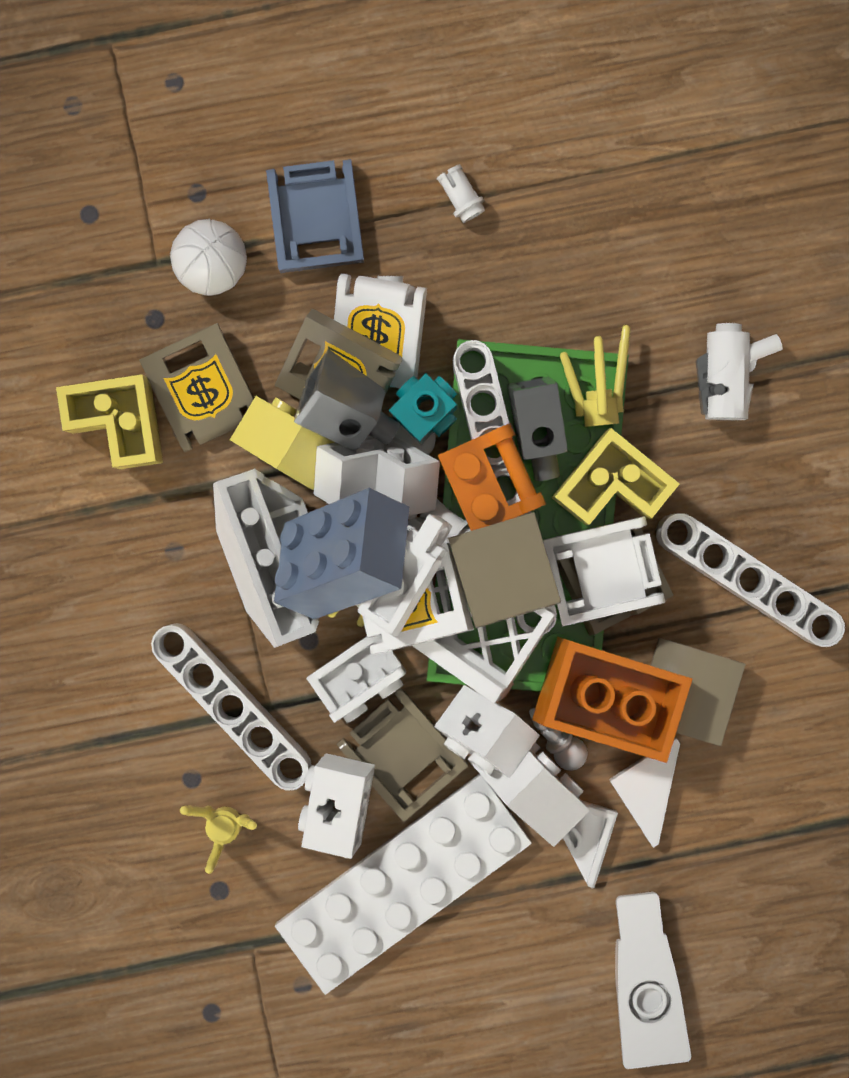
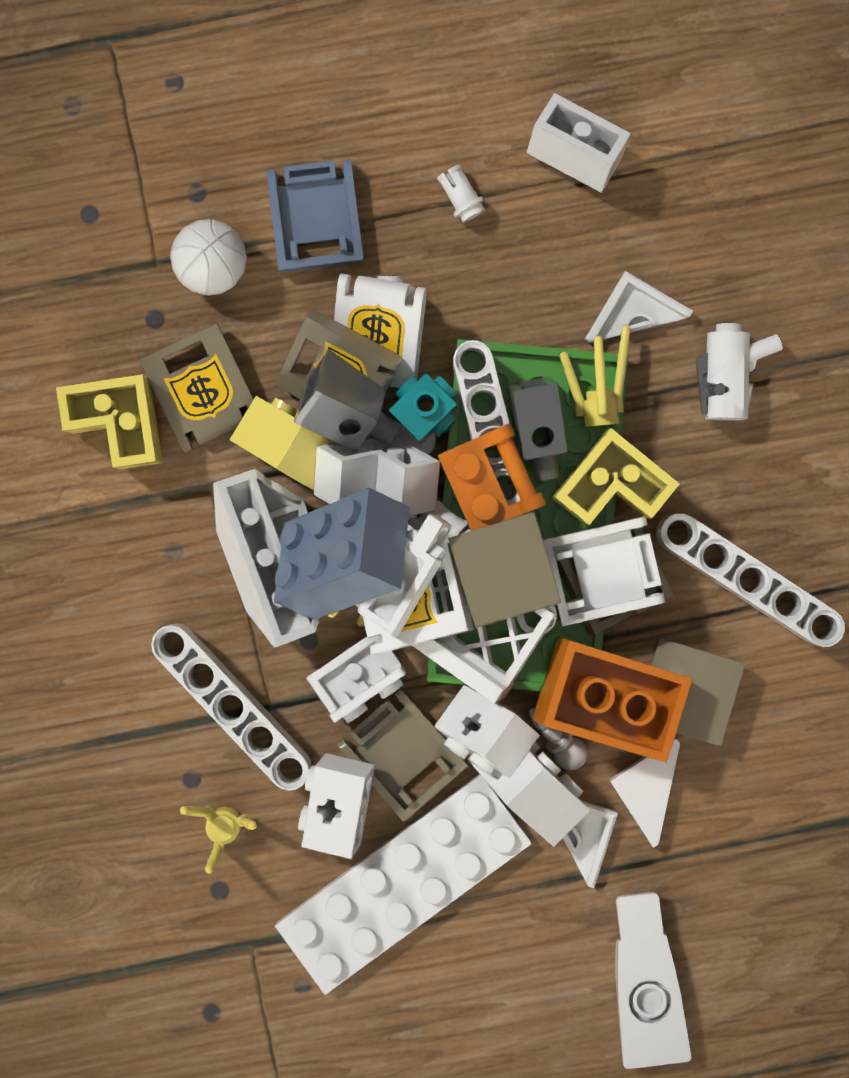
(578, 142): none -> white brick
(637, 306): none -> white tile

